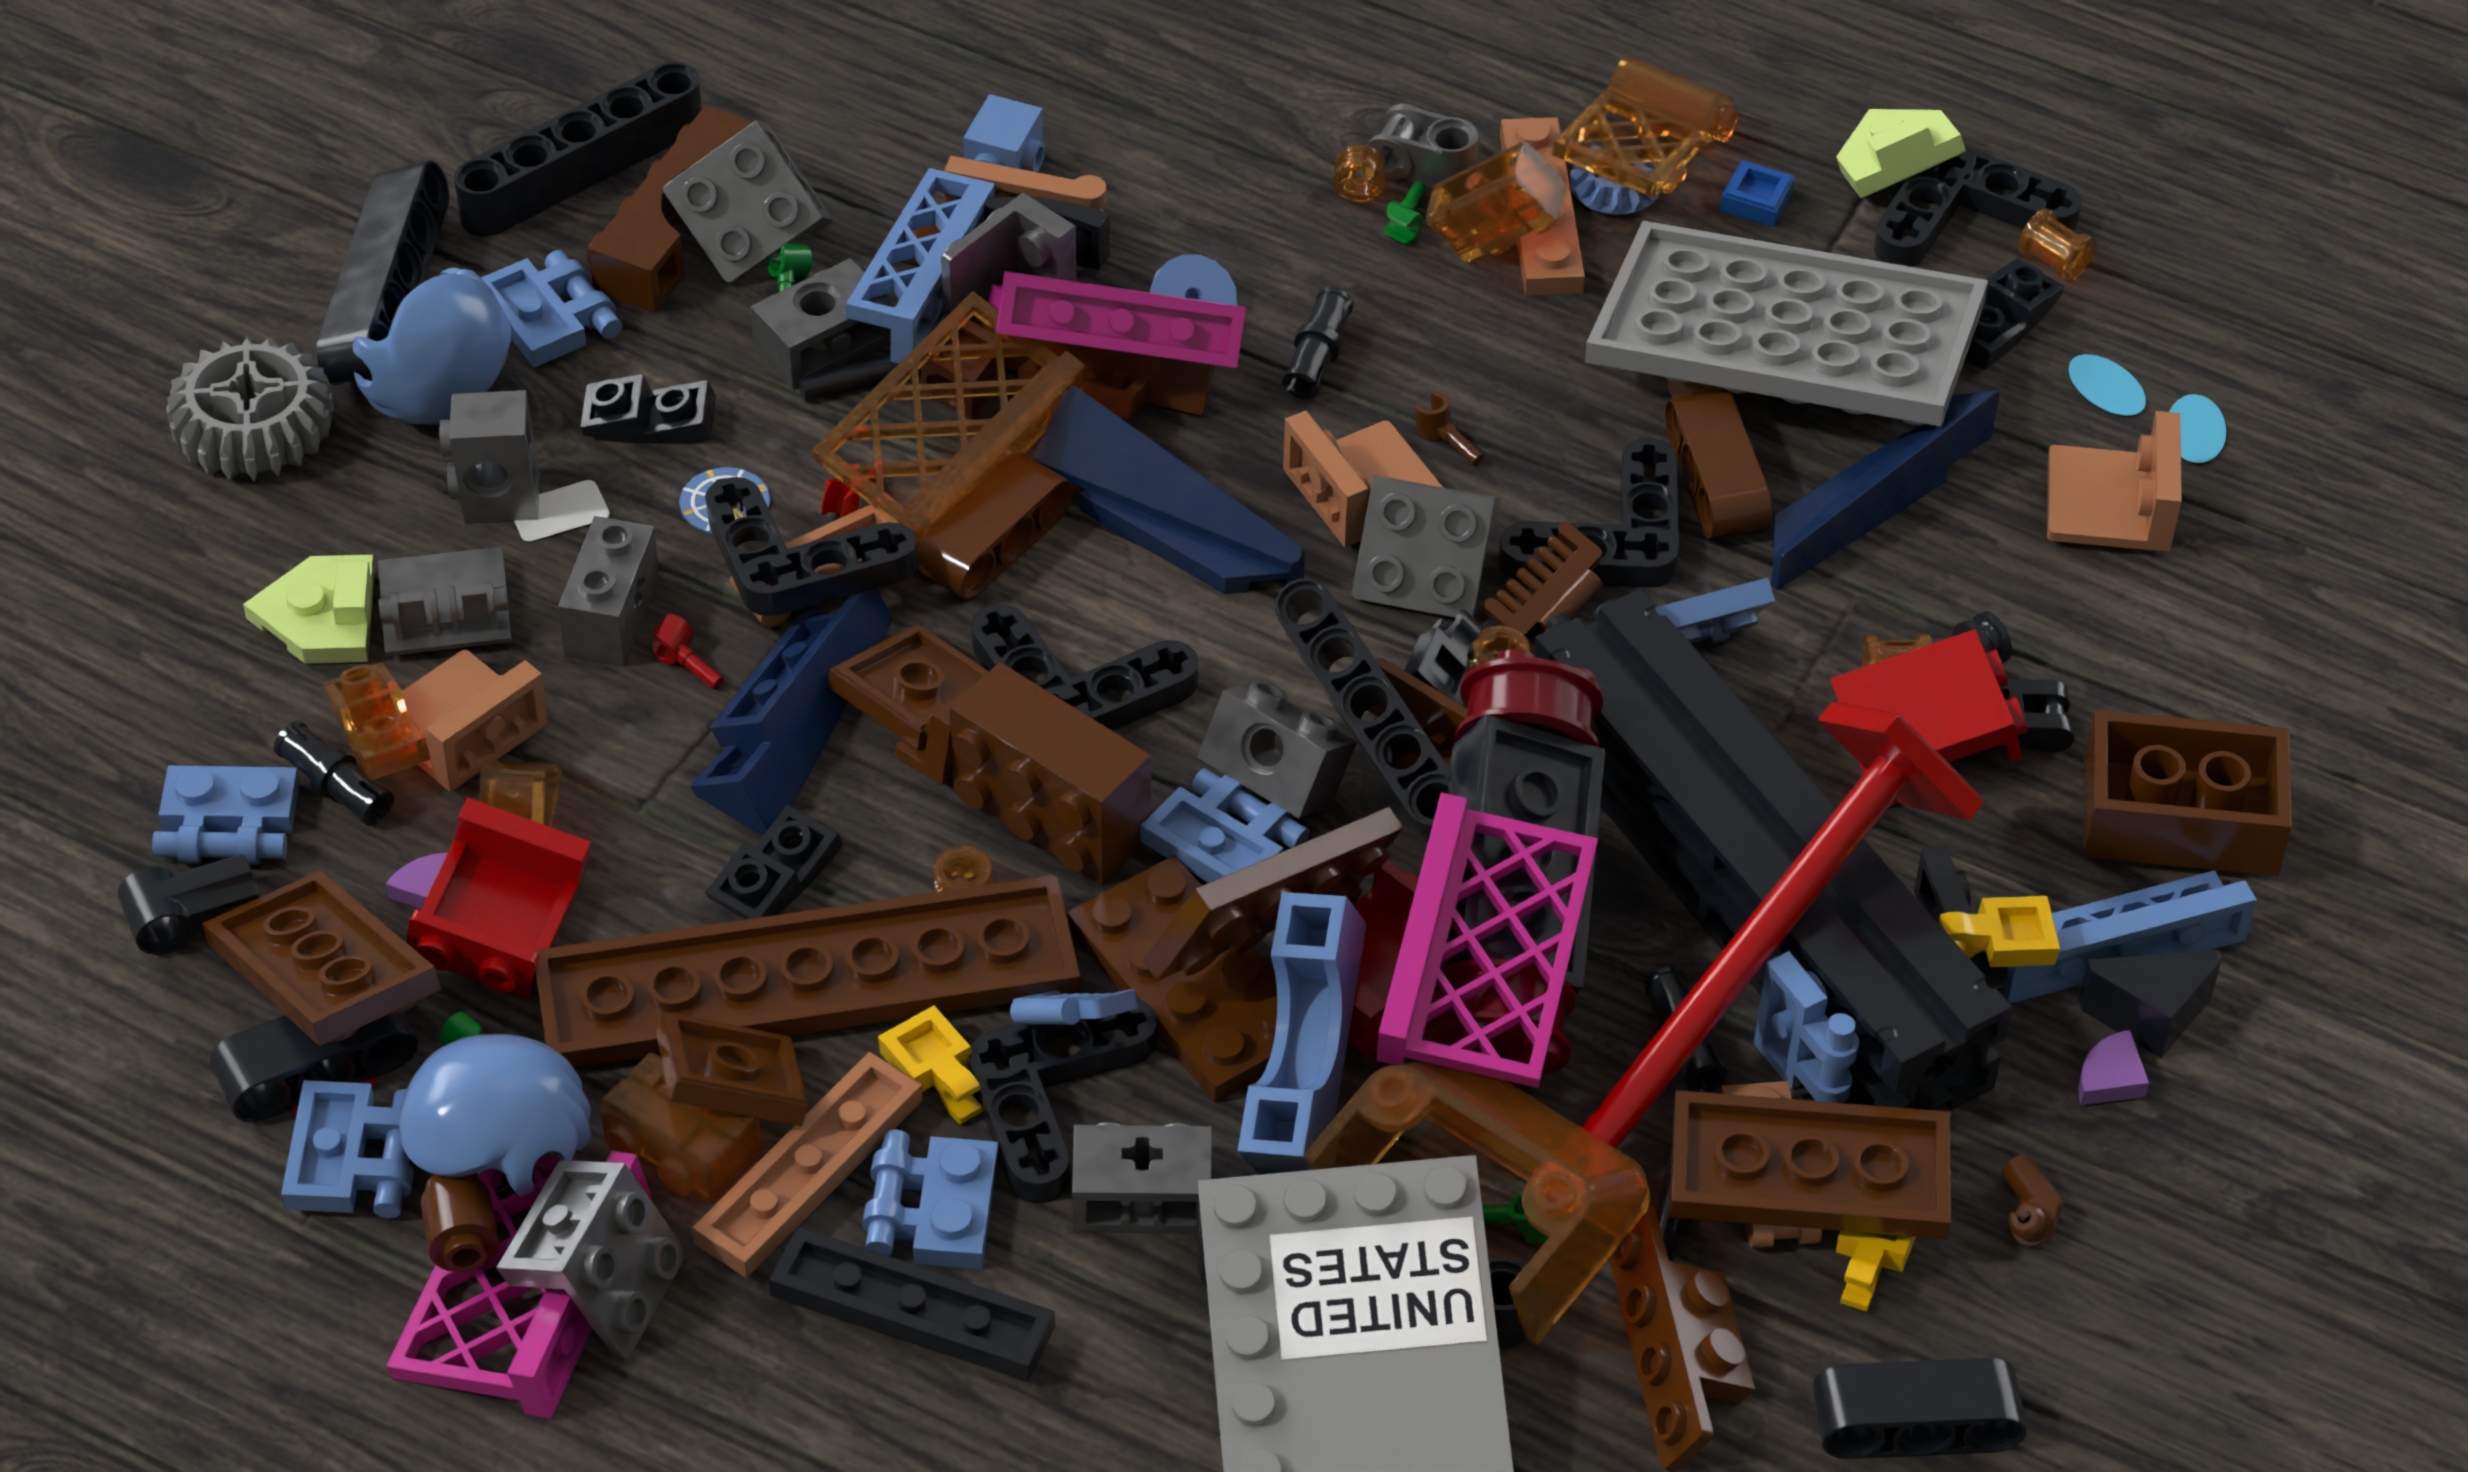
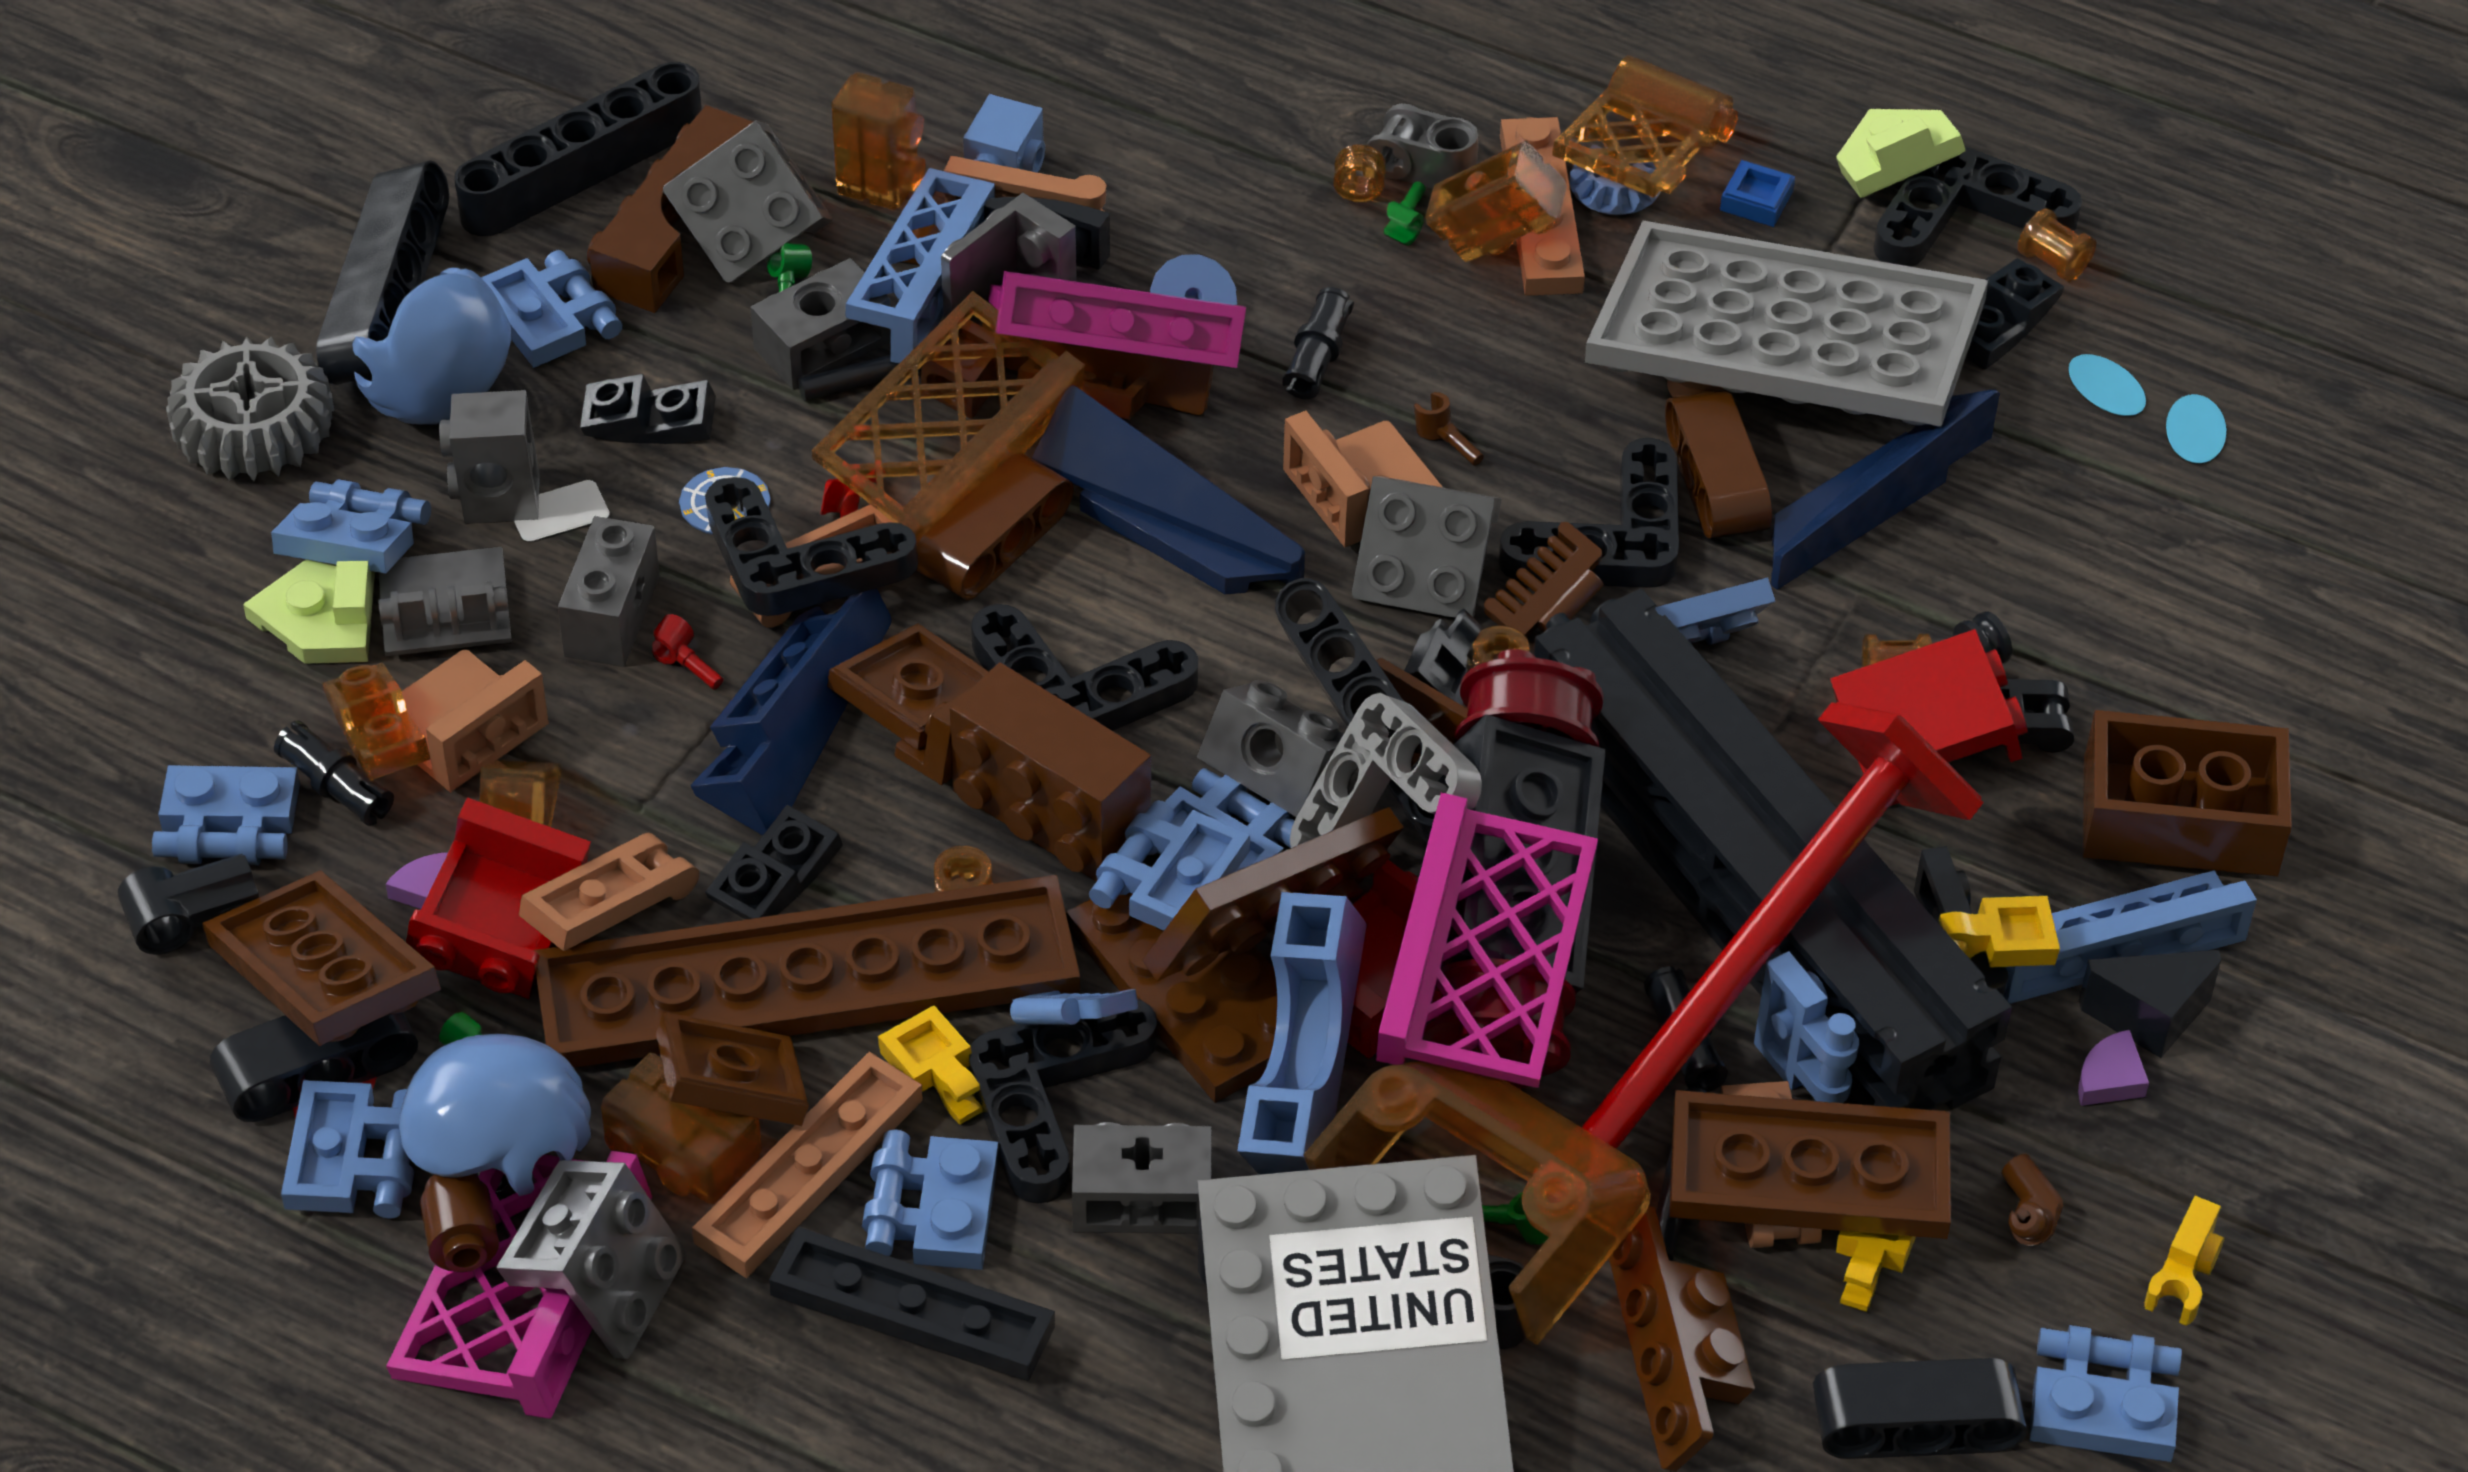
(351, 525): none -> medium blue plate
(607, 891): none -> nougat plate
(876, 141): none -> clear orange brick
(1189, 859): none -> medium blue plate
(1379, 761): none -> light grey beam
(2103, 1411): none -> medium blue plate
(2118, 494): nougat bracket -> none
(2191, 1251): none -> yellow plate

